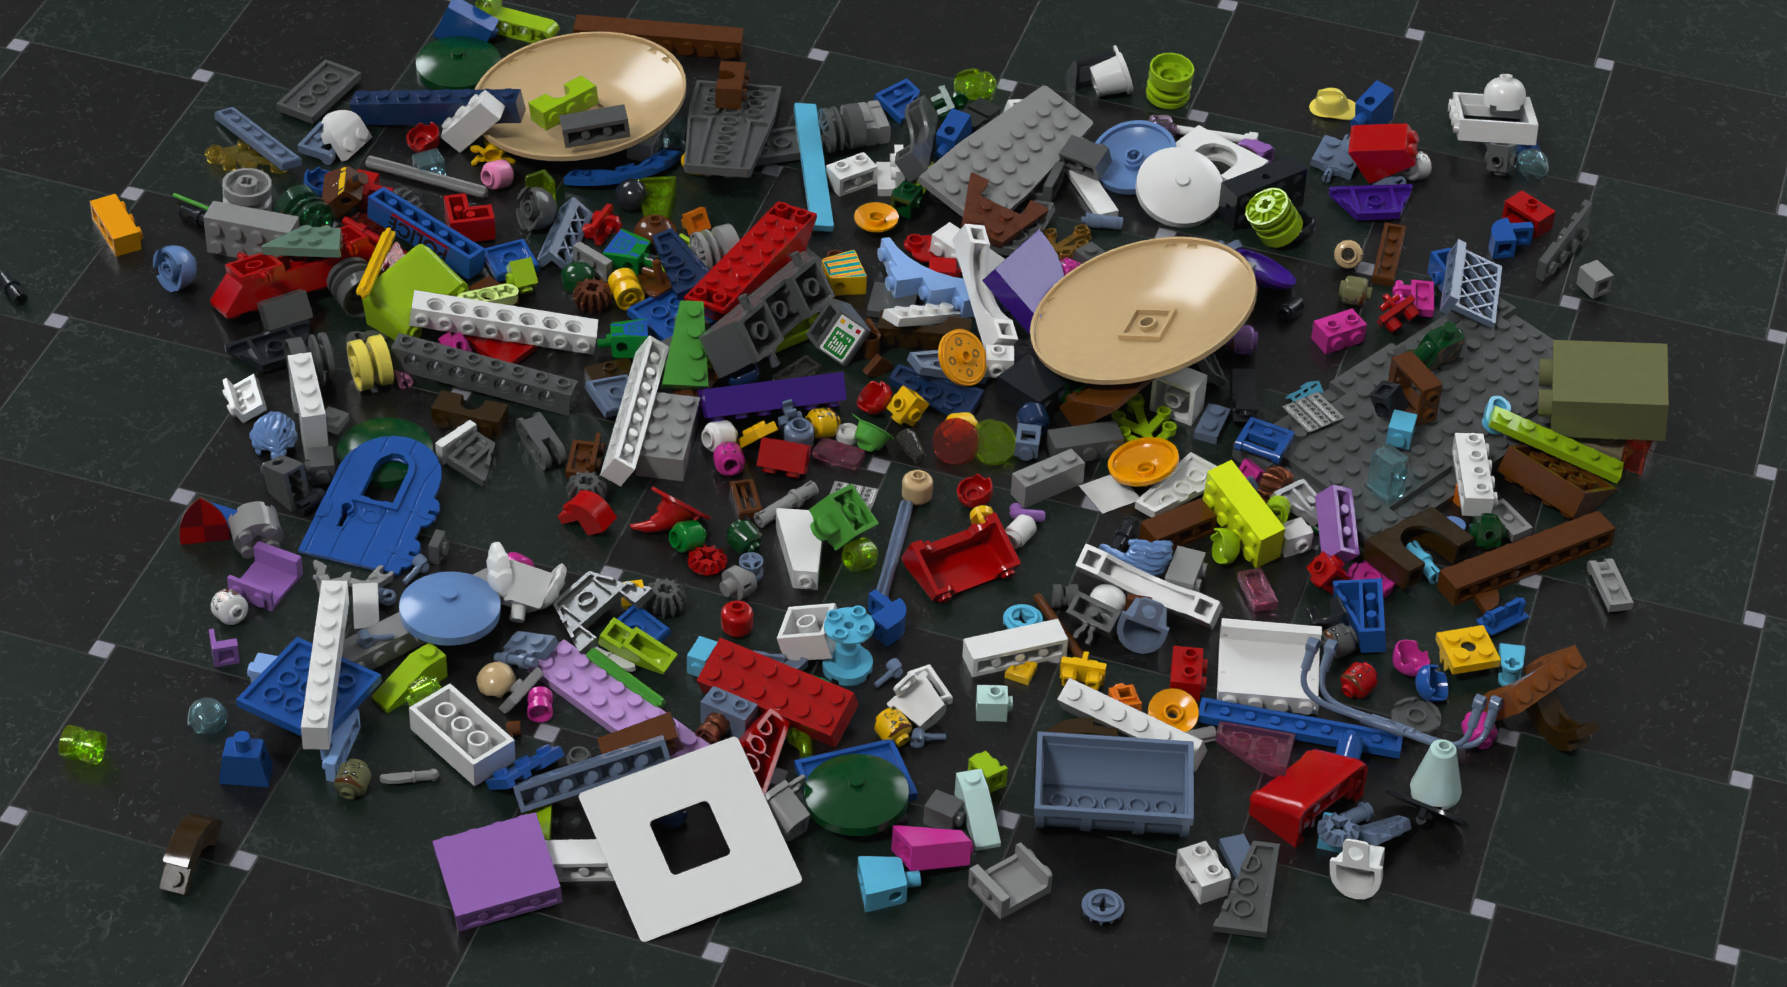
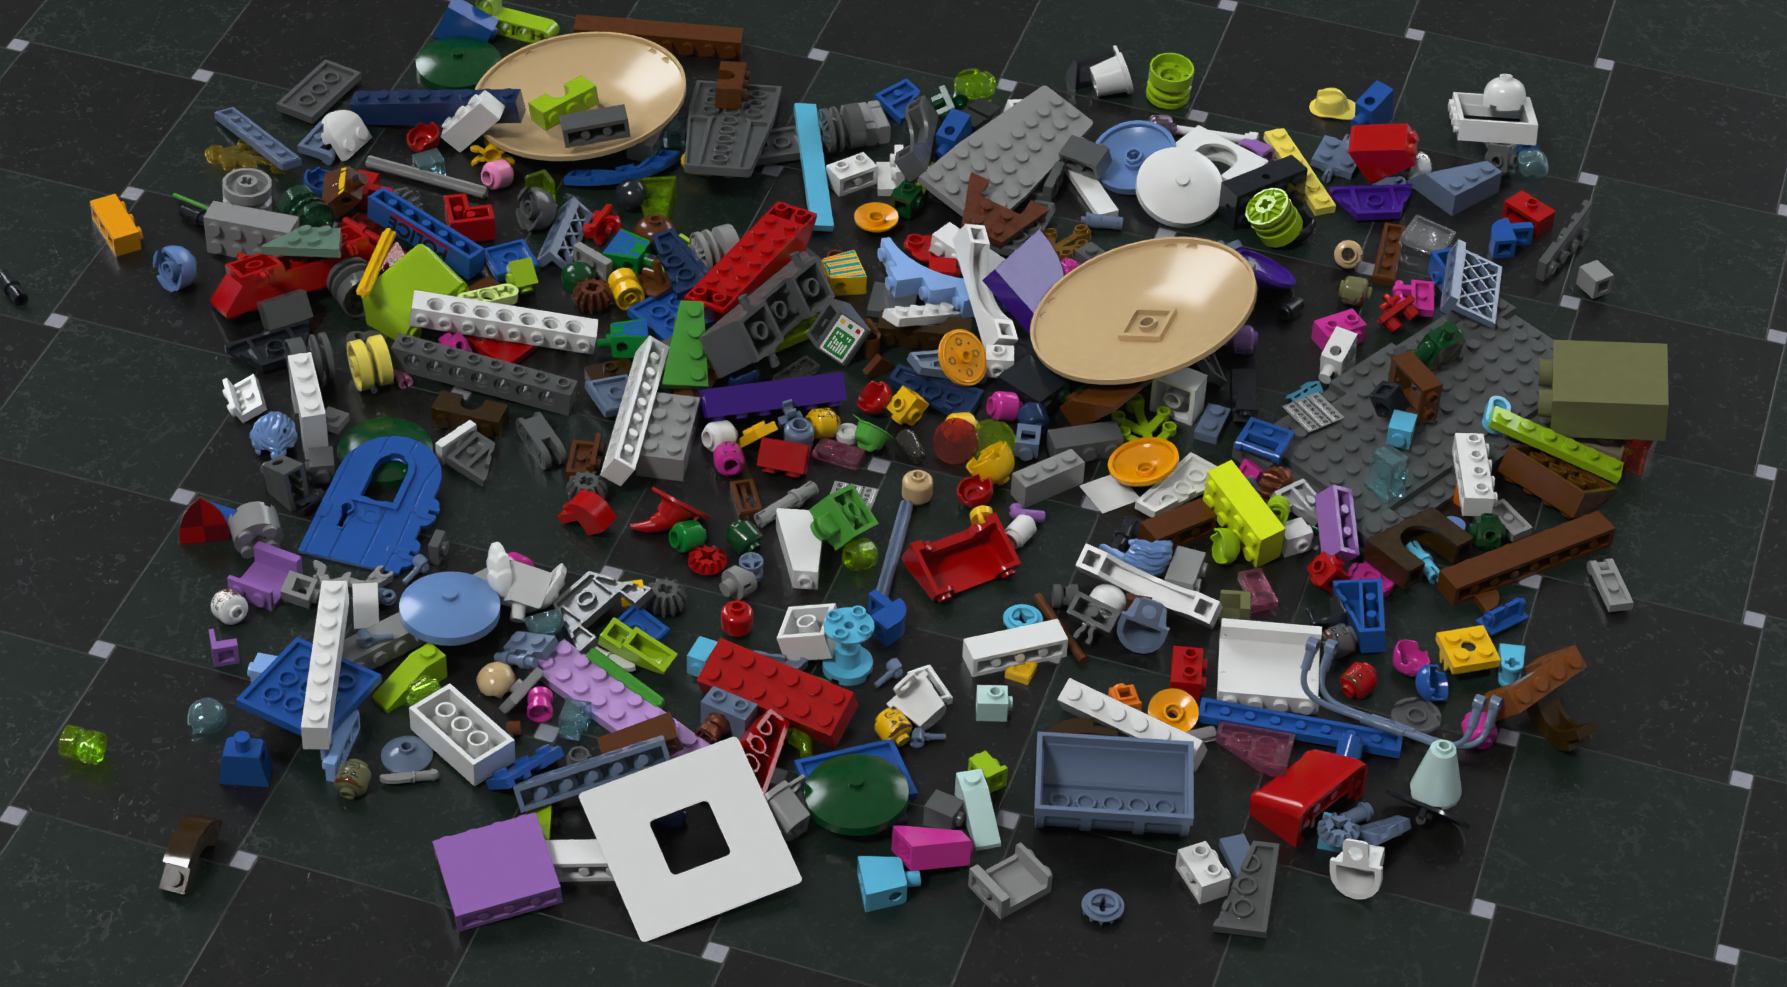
(297, 583): none -> light grey brick
(406, 754): none -> sand blue dish
(545, 623): none -> clear light blue hair
(574, 718): none -> clear light blue brick
(696, 220): orange tile -> none
(995, 462): none -> yellow cylinder
(1003, 406): none -> dark pink head
(1083, 670): yellow hips -> none
(1235, 605): none -> olive panel
(1315, 193): none -> light yellow plate
(1331, 362): none -> white torso
(1427, 235): none -> clear plate
(1459, 186): none -> sand blue wedge

